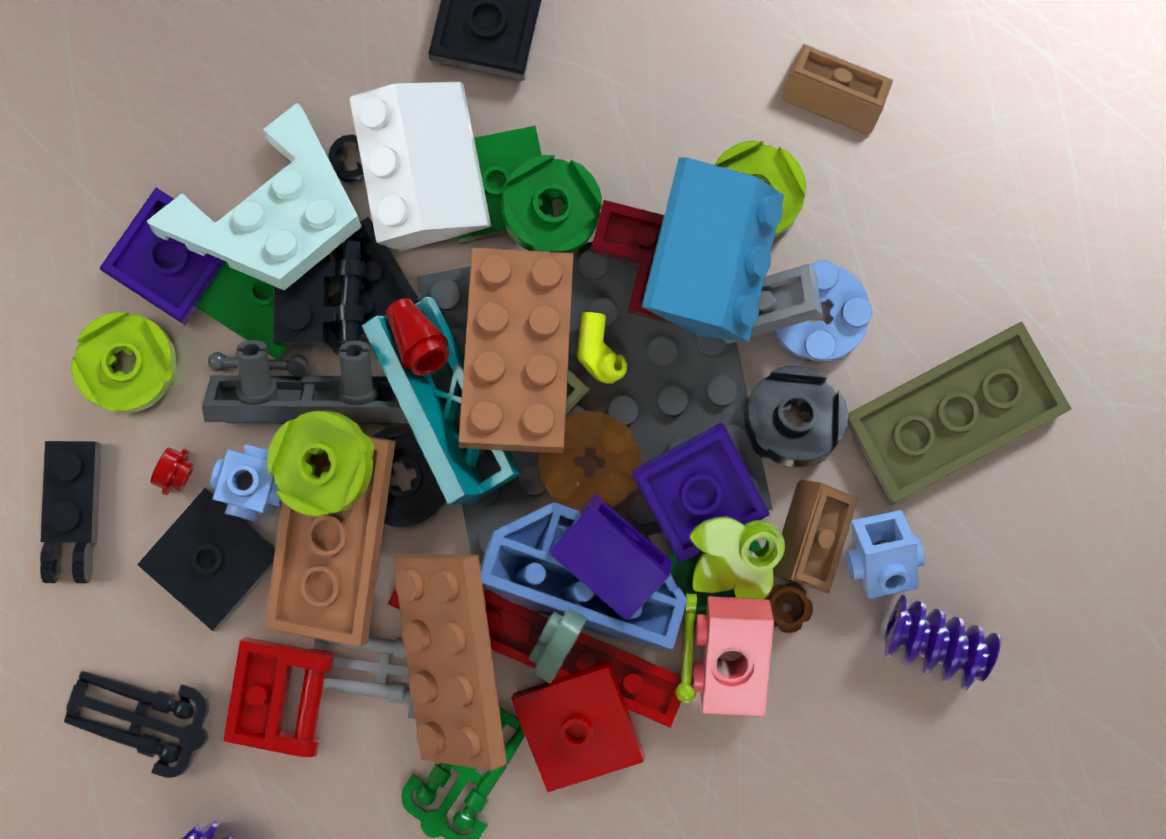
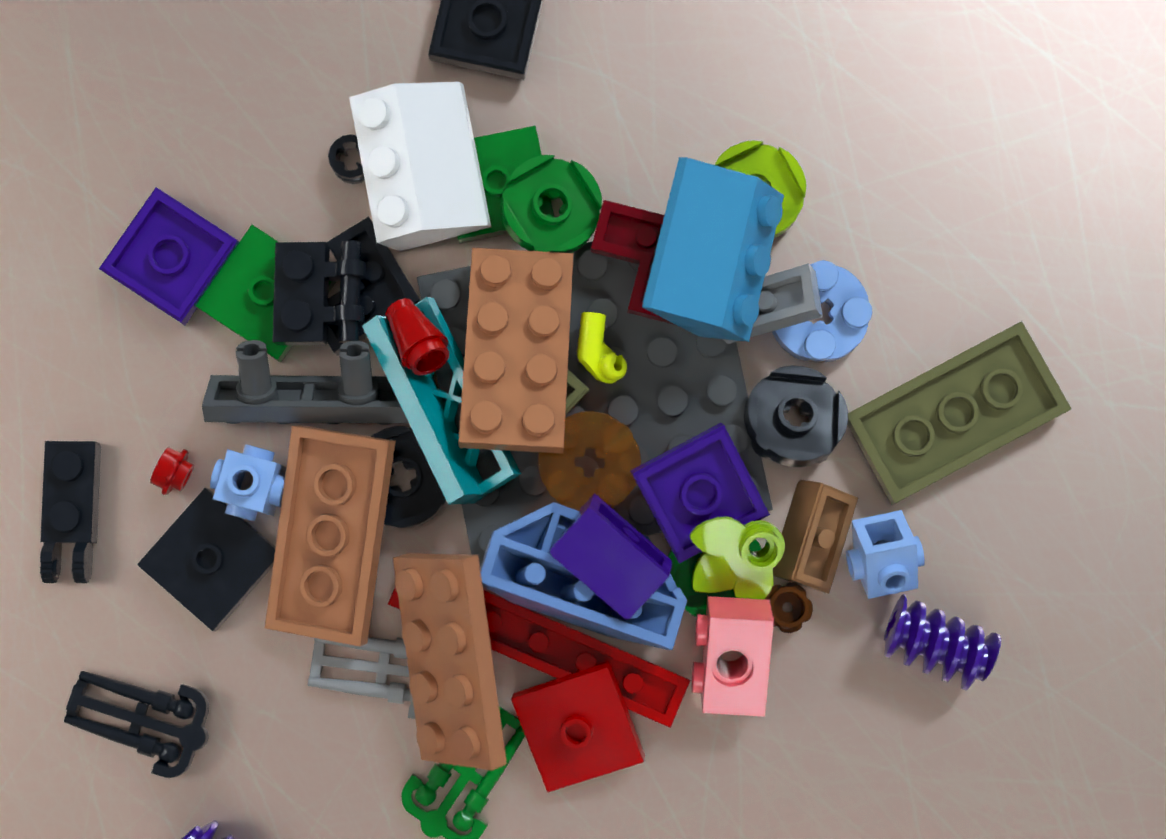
(95, 355): lime plate -> none
(261, 697): red plate -> none
(283, 223): light aqua wing -> none
(295, 475): lime plate -> none
(296, 365): dark grey hinge -> none
(555, 643): sand green plate -> none
(685, 691): lime hinge -> none
(837, 89): medium nougat slope -> none

